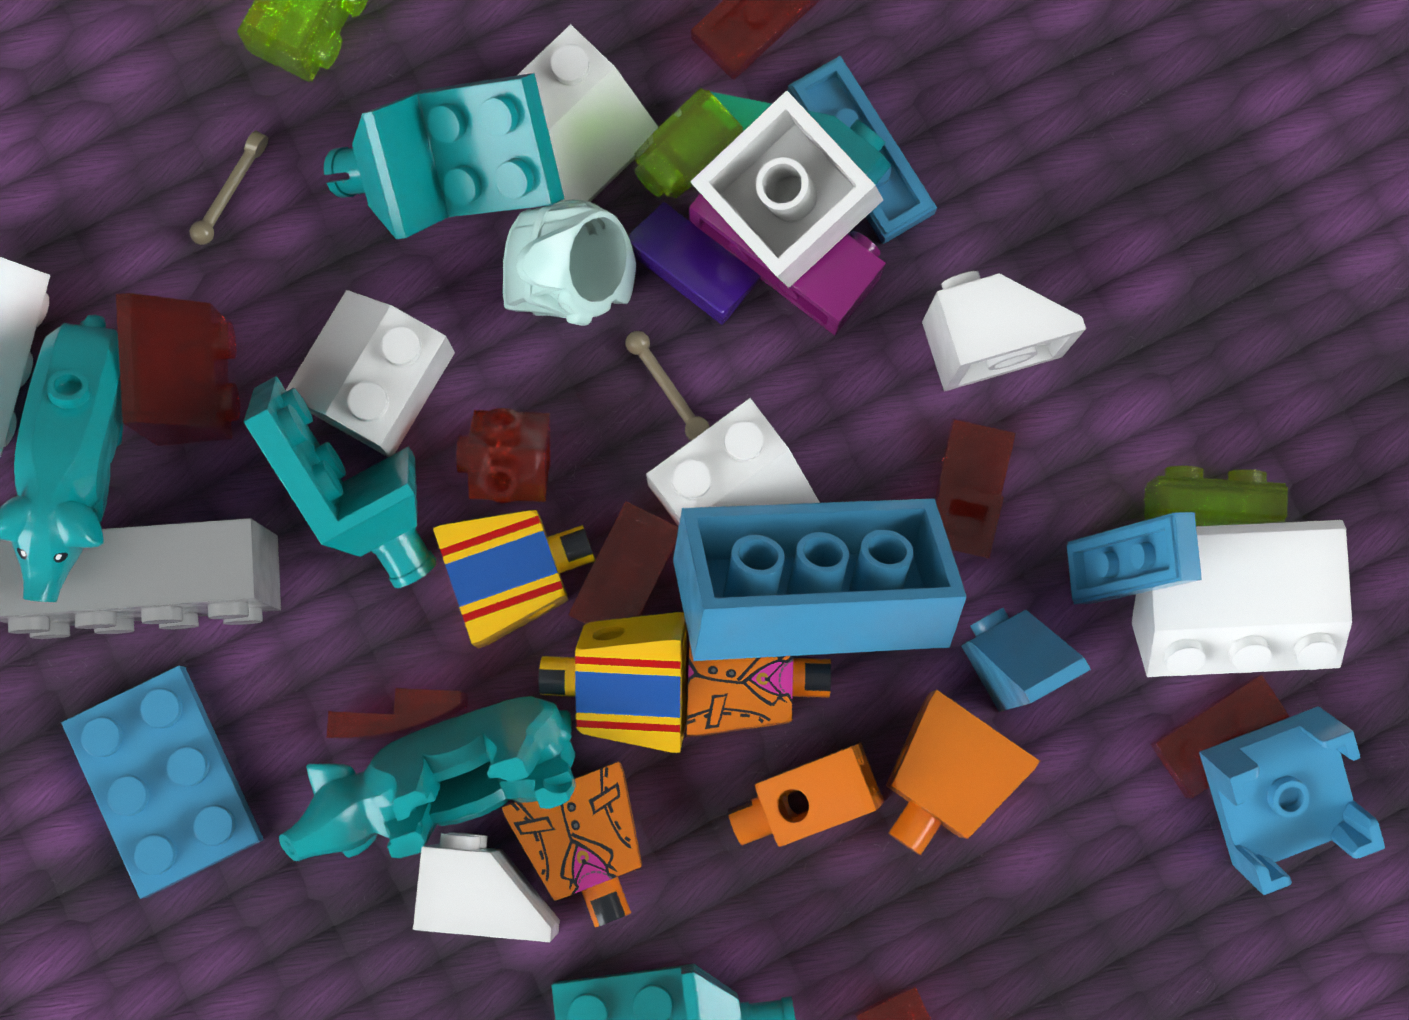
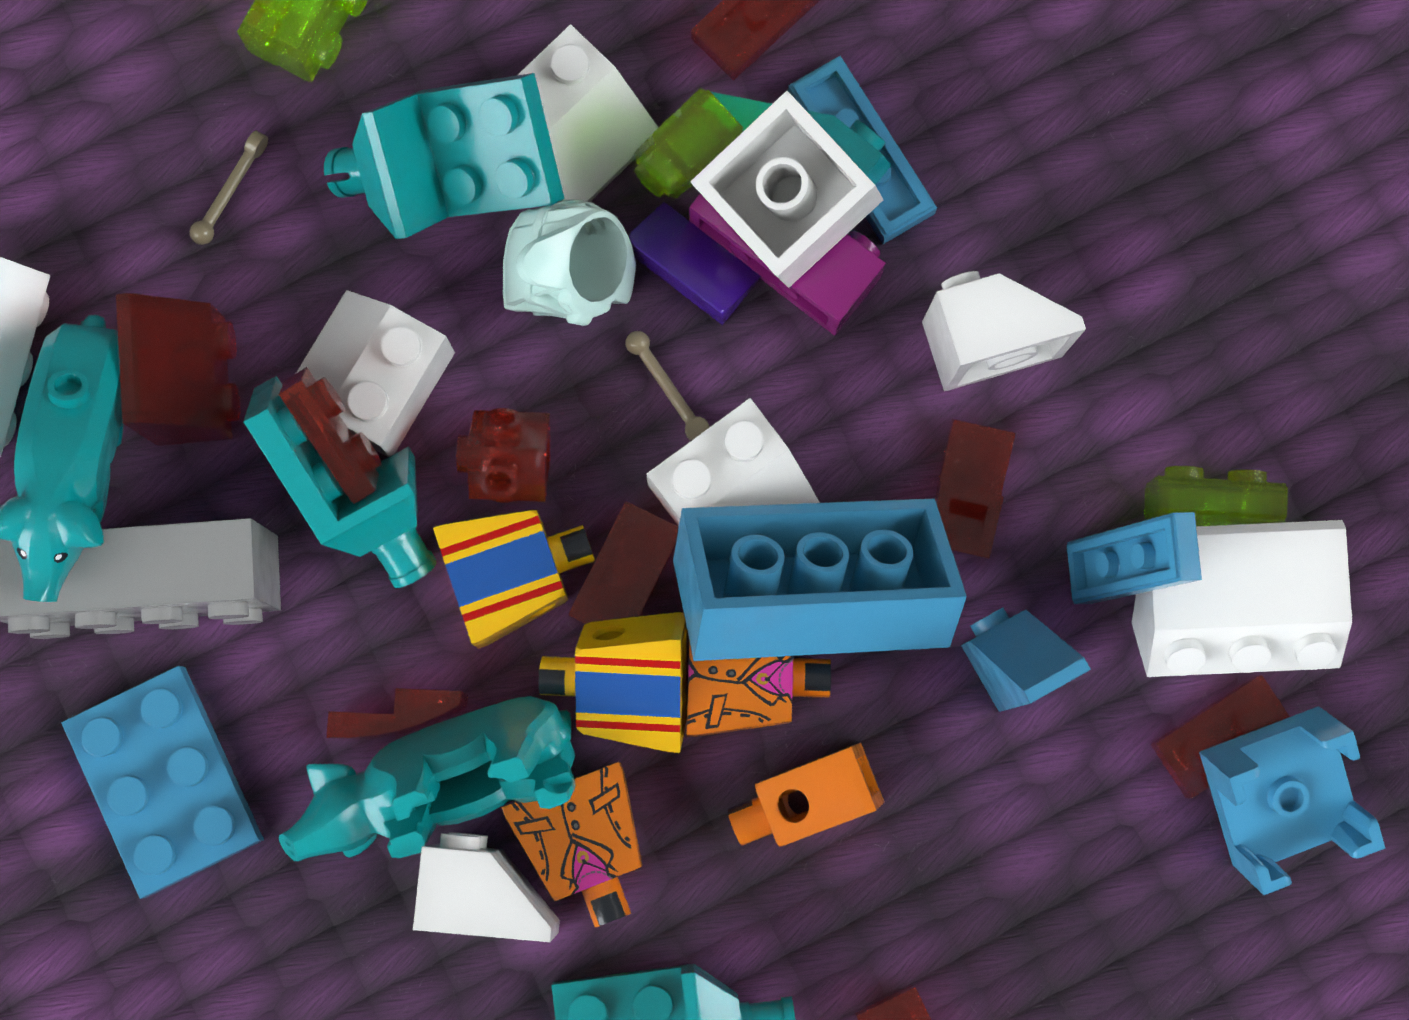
(317, 411): none -> clear red plate
(952, 773): orange torso -> none

